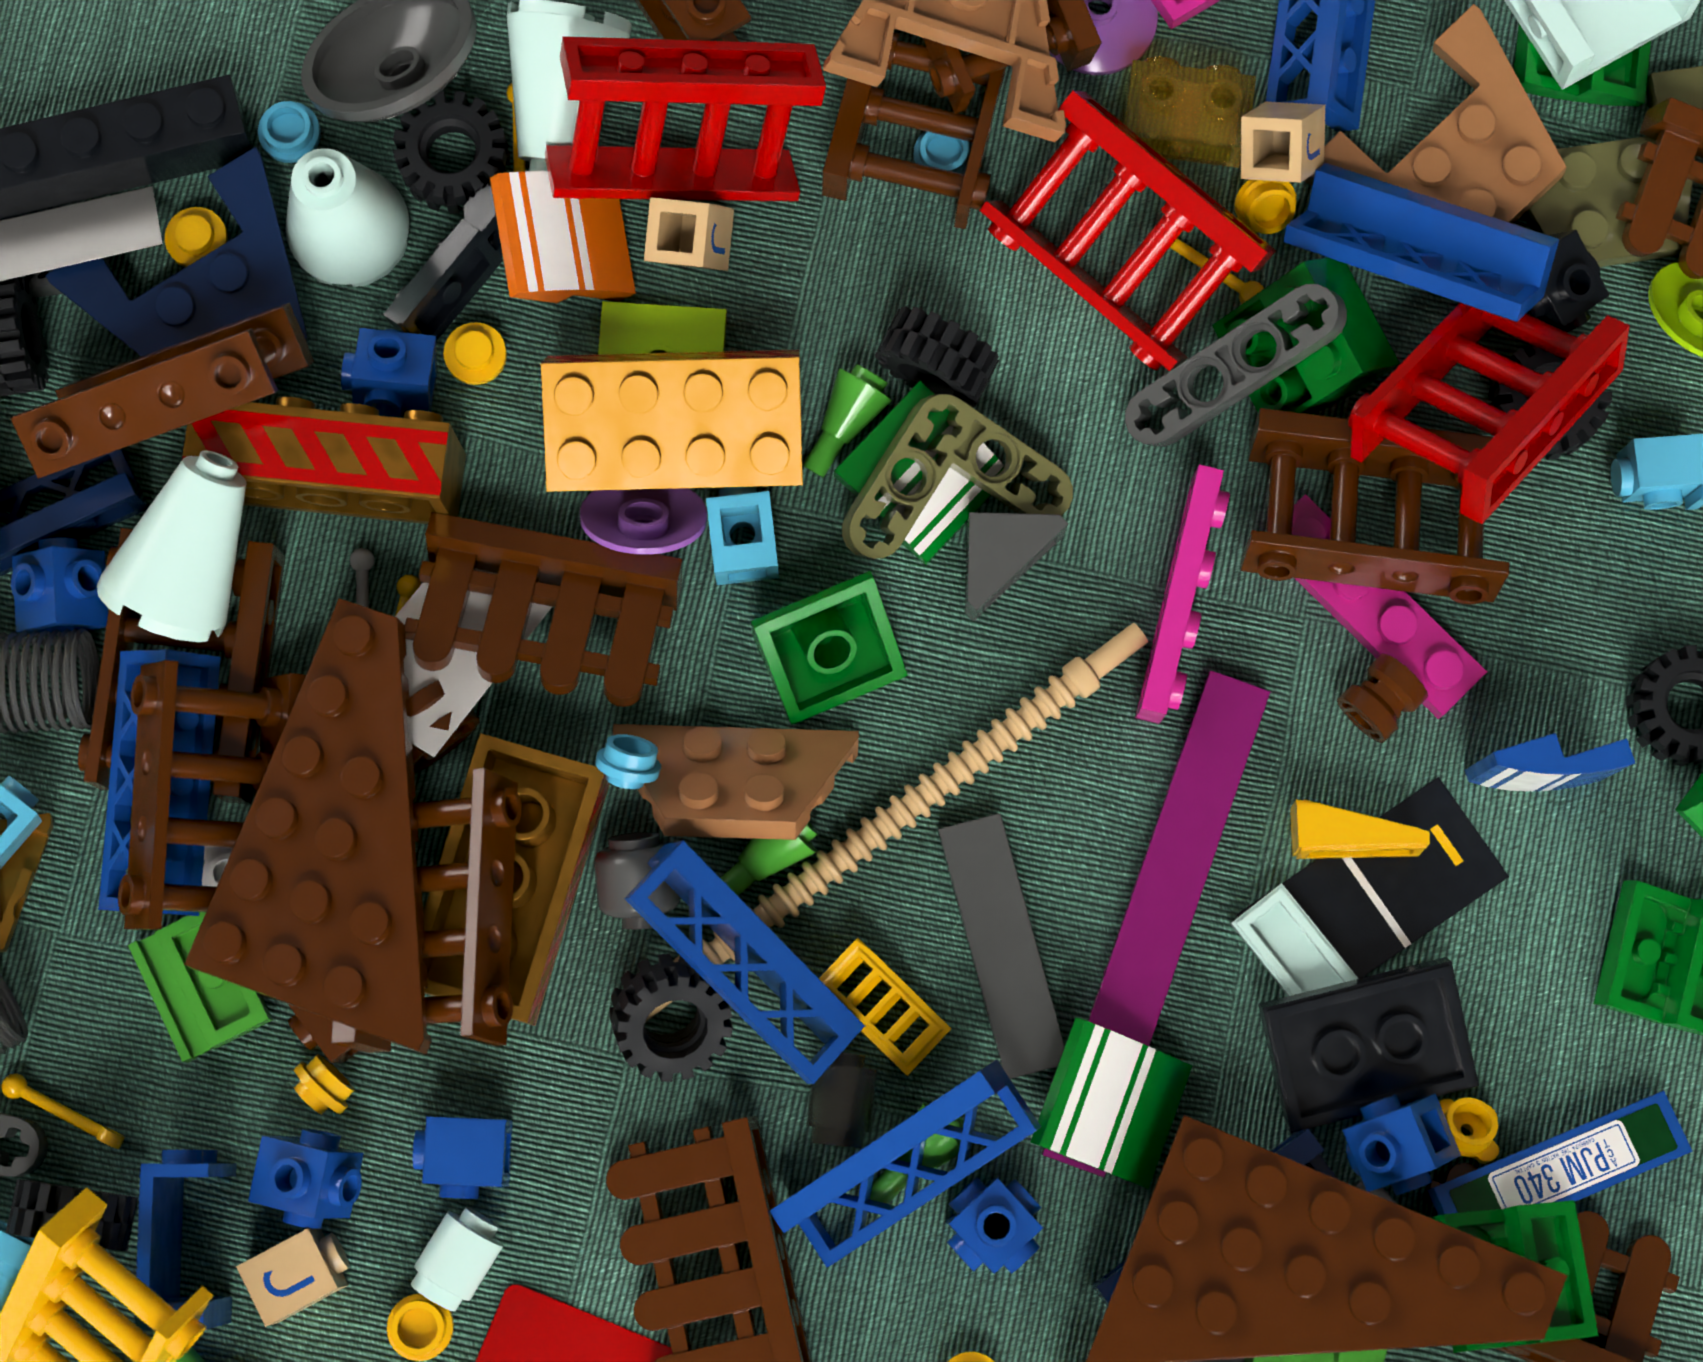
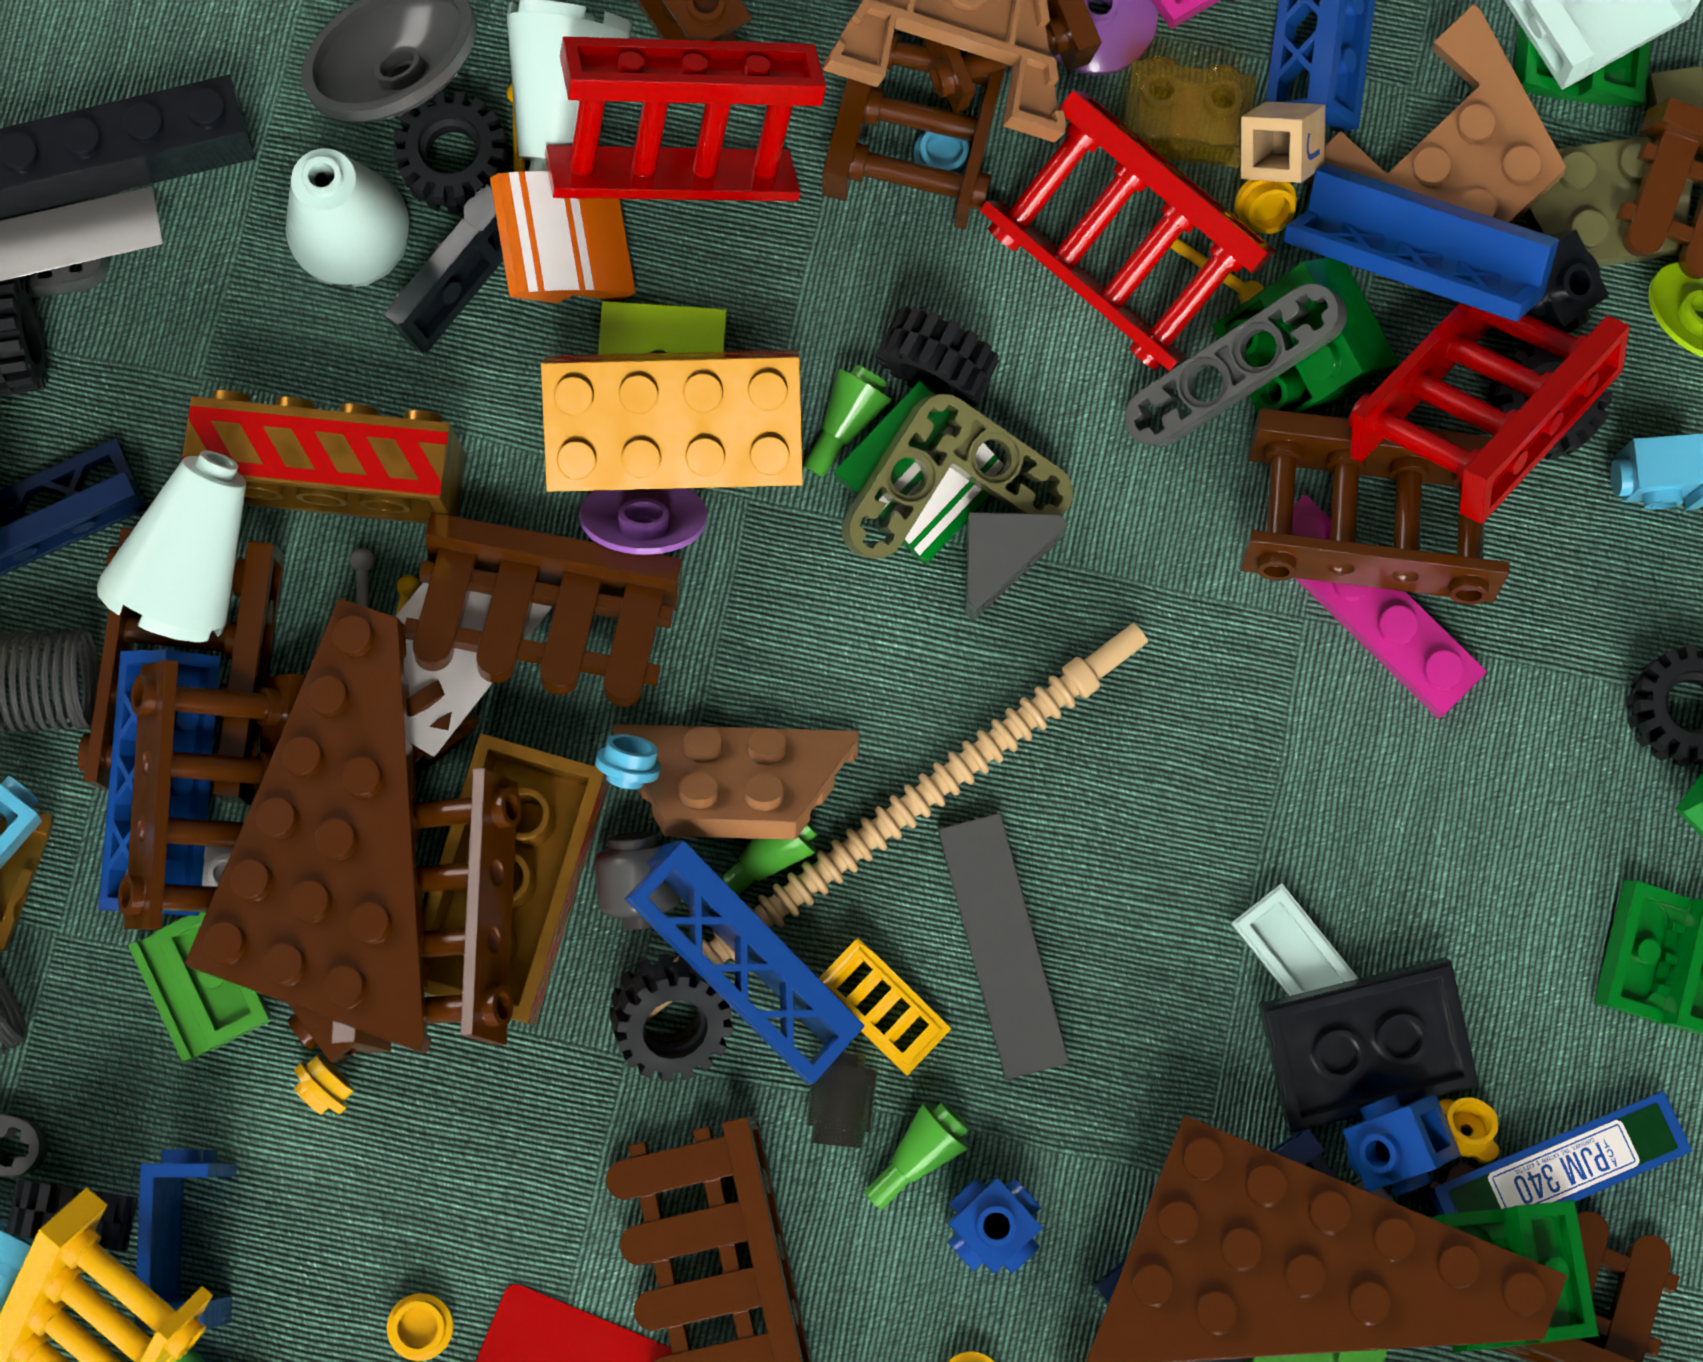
(16, 1086): yellow hinge -> none
(58, 587): blue brick -> none
(163, 390): reddish brown fence -> none
(194, 234): yellow plate -> none
(215, 291): dark blue wing -> none
(289, 131): medium azure plate -> none
(295, 1274): tan brick -> none
(307, 1177): blue brick -> none
(391, 371): blue brick -> none
(456, 1258): light aqua brick -> none
(463, 1154): blue brick -> none
(475, 353): yellow plate -> none
(689, 234): tan brick -> none
(742, 562): medium azure brick -> none
(829, 648): green slope -> none
(884, 1153): blue fence -> none
(1111, 1103): slope -> none
(1177, 863): magenta tile -> none
(1189, 569): dark pink plate -> none
(1334, 832): yellow slope -> none
(1379, 701): reddish brown wheel -> none
(1387, 903): black sticker -> none
(1542, 766): blue slope -> none

